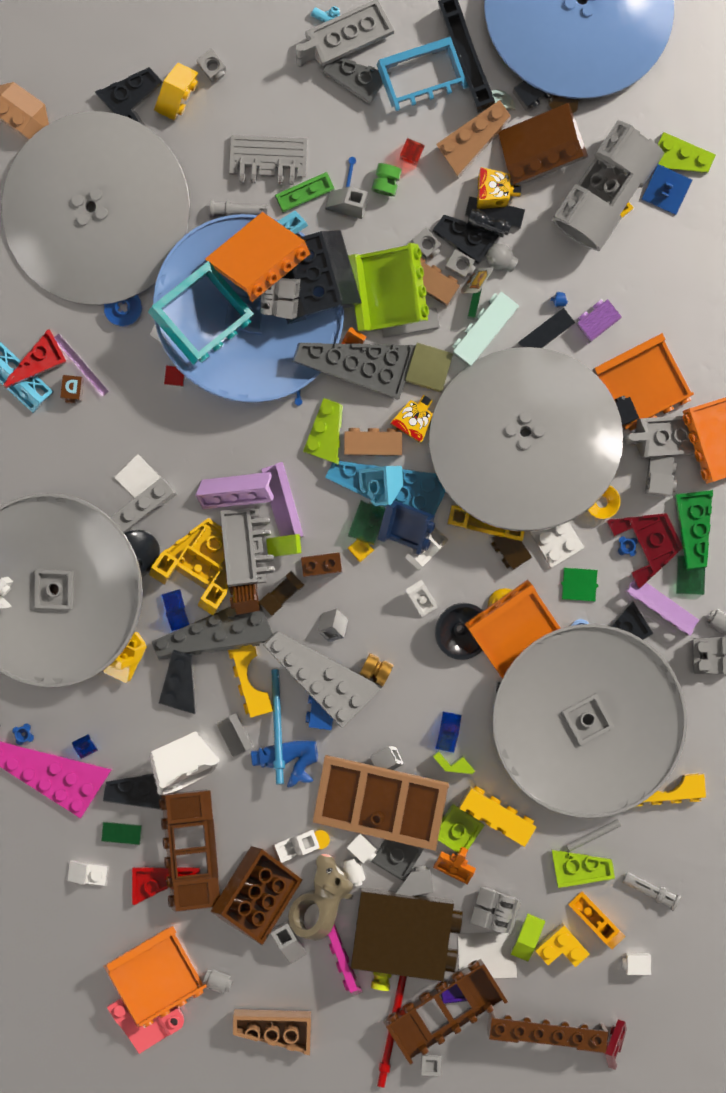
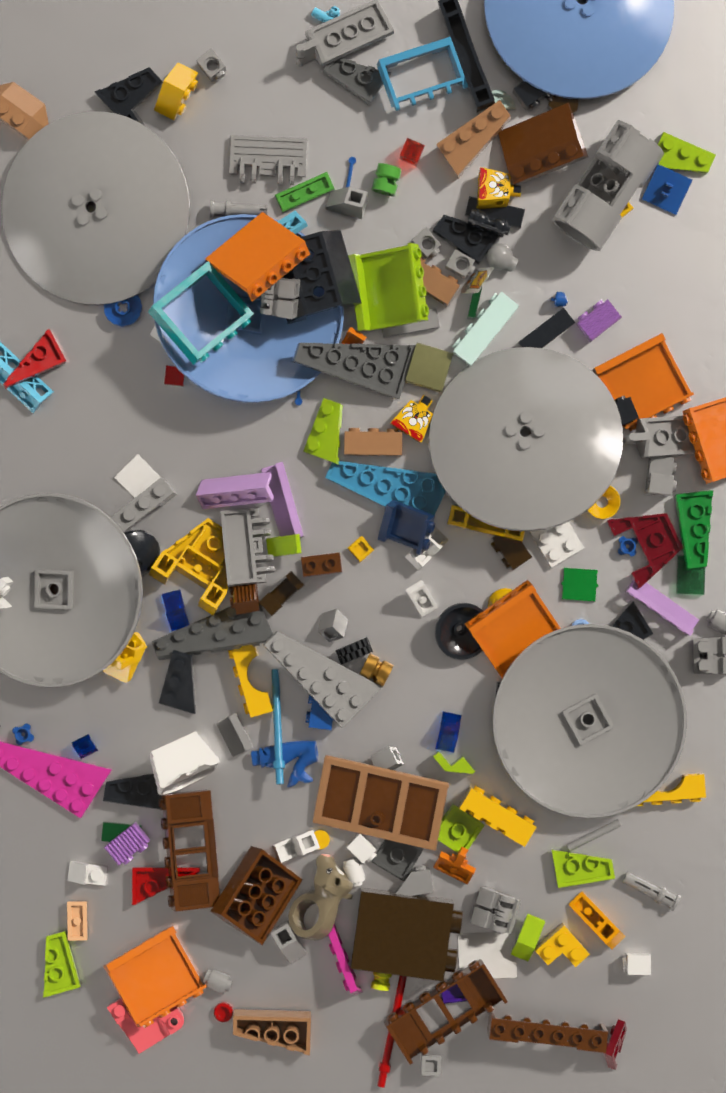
(59, 966): none -> lime wing
(72, 388): reddish brown brick -> none
(77, 920): none -> light nougat plate
(81, 365): clear purple bar -> none
(127, 843): none -> medium lavender brick
(223, 1012): none -> red tile
(354, 651): none -> black tyre
(367, 522): clear green plate -> none
(381, 483): medium azure slope -> none

